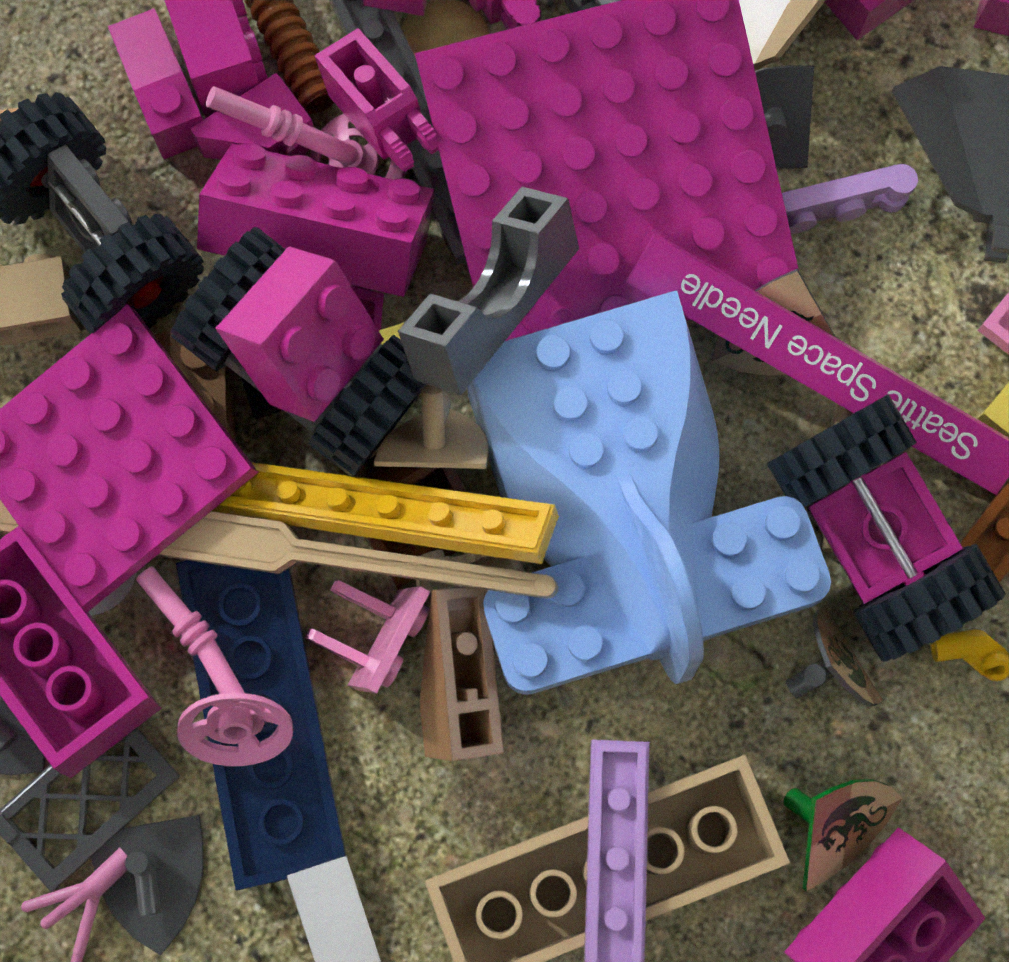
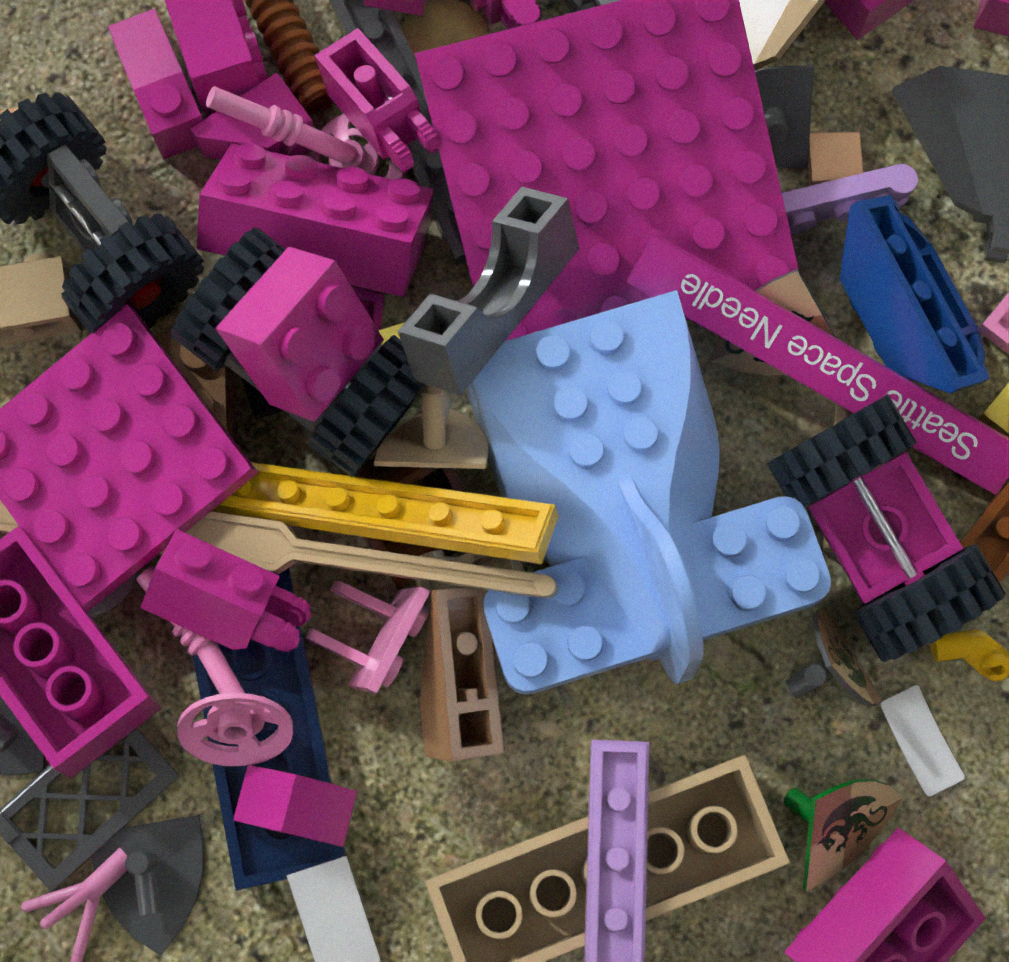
(223, 597): none -> dark pink hinge
(295, 805): none -> dark pink slope
(834, 156): none -> light nougat tile
(909, 299): none -> blue wedge
(921, 741): none -> white sticker

